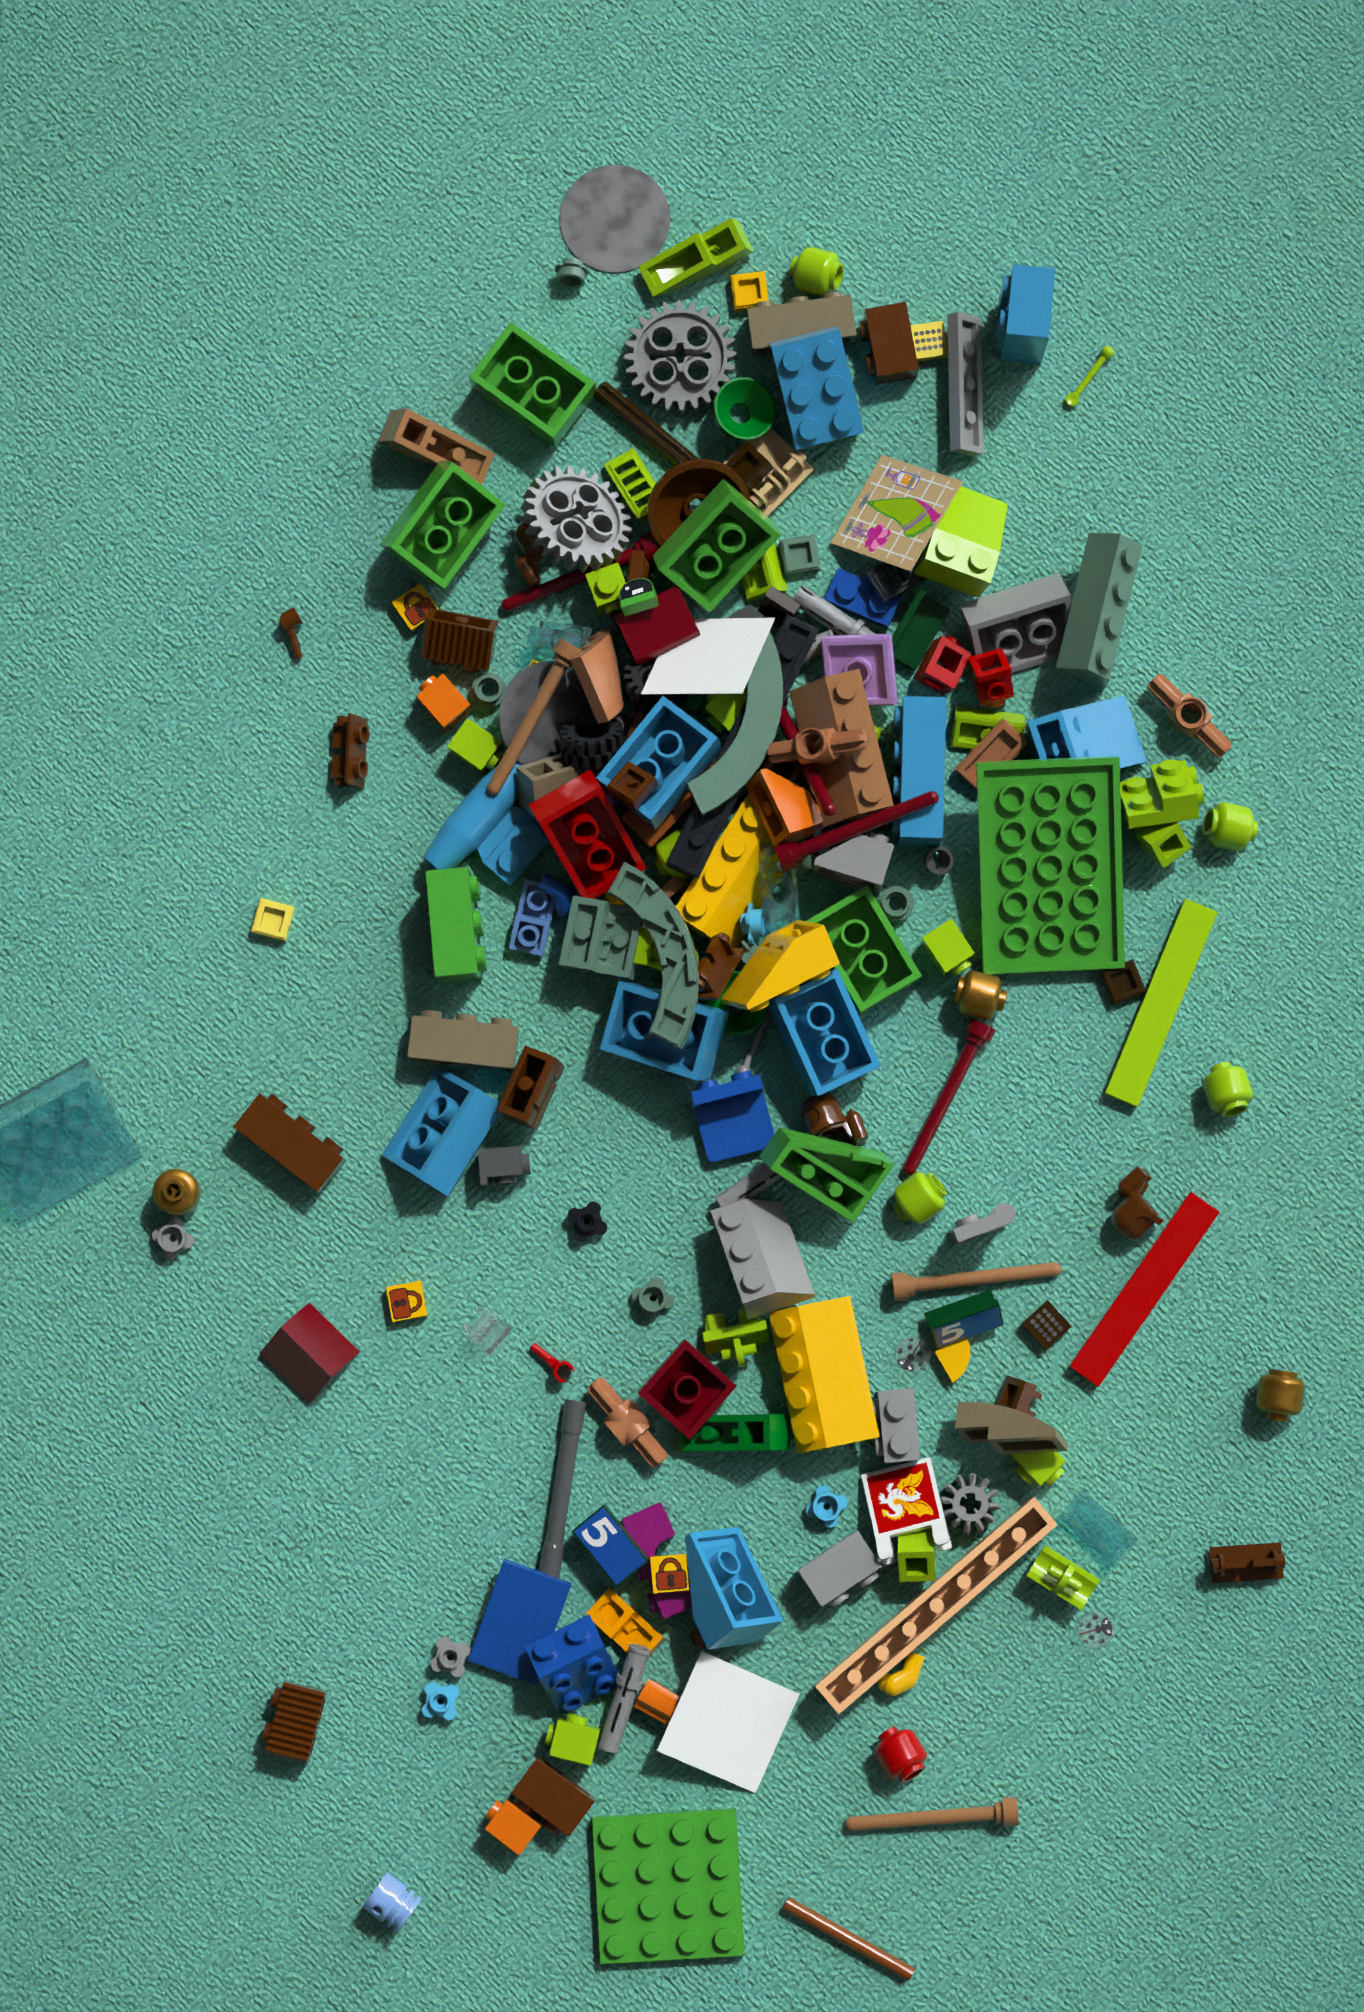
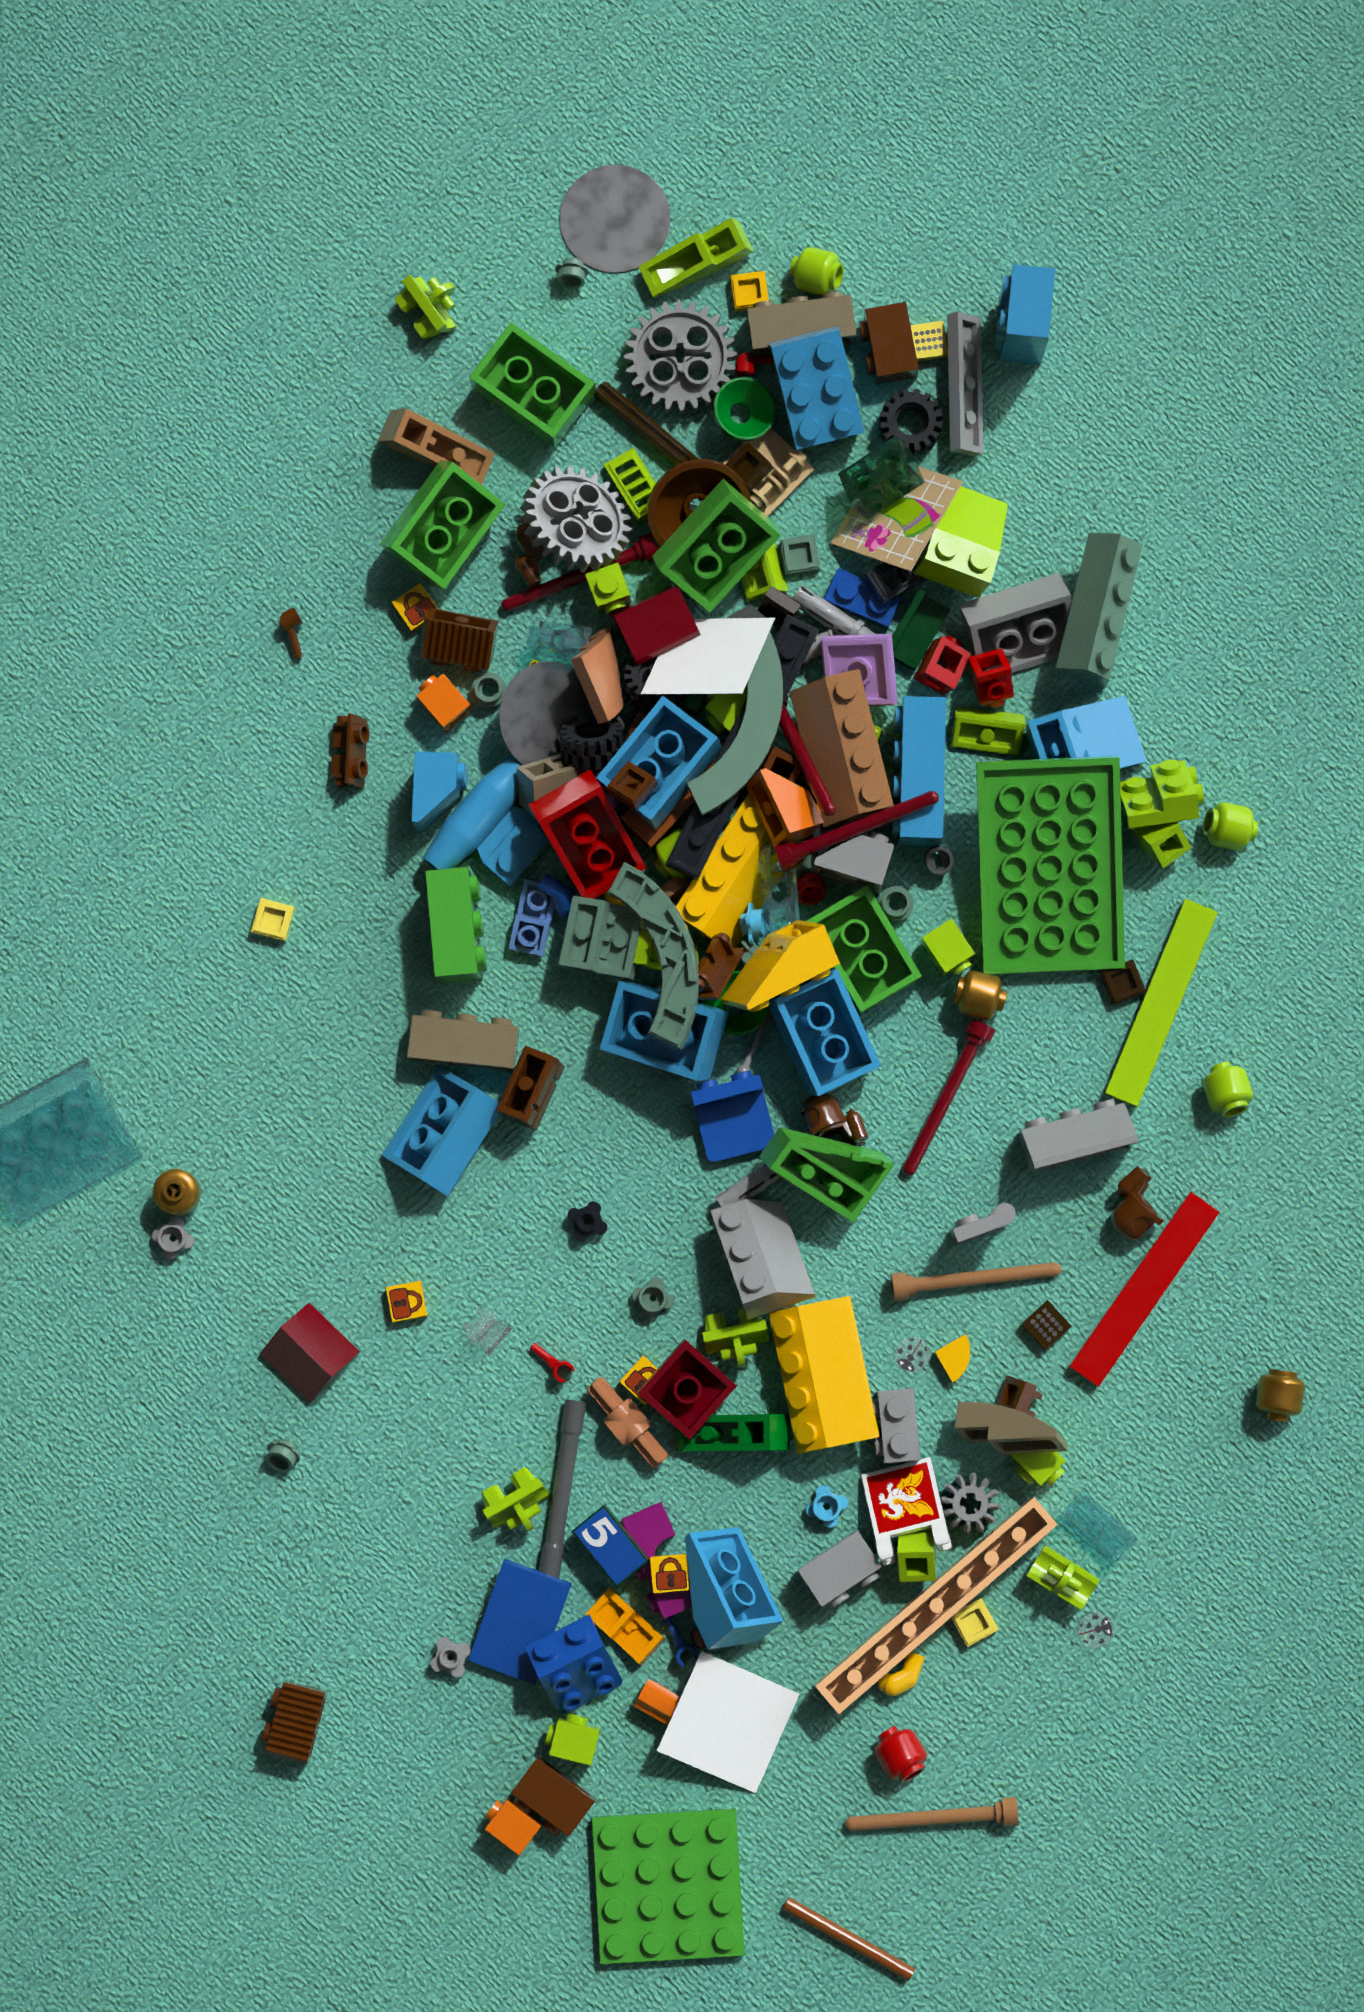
(282, 1455): none -> sand green plate
(291, 1141): reddish brown brick -> none
(391, 1902): light blue piece -> none
(417, 294): none -> lime hips
(436, 786): none -> dark azure slope
(446, 1709): medium azure plate -> none
(476, 747): lime brick -> none
(502, 1165): dark grey brick -> none
(517, 1506): none -> lime hips
(563, 653): medium nougat piece -> none
(628, 1684): light grey pin -> none
(637, 596): tile -> none
(637, 1376): none -> tile
(638, 566): reddish brown tile -> none
(679, 1642): none -> blue hand
(746, 363): none -> red hand
(803, 746): nougat axle -> none
(810, 889): none -> red plate
(881, 477): none -> clear green brick
(917, 402): none -> black tyre
(919, 1197): lime head -> none
(964, 1318): panel -> none
(974, 1622): none -> light yellow tile
(999, 744): nougat tile -> none
(1073, 398): lime hinge -> none
(1077, 1135): none -> light grey slope
(1175, 702): nougat axle -> none
(1246, 1562): reddish brown hinge -> none

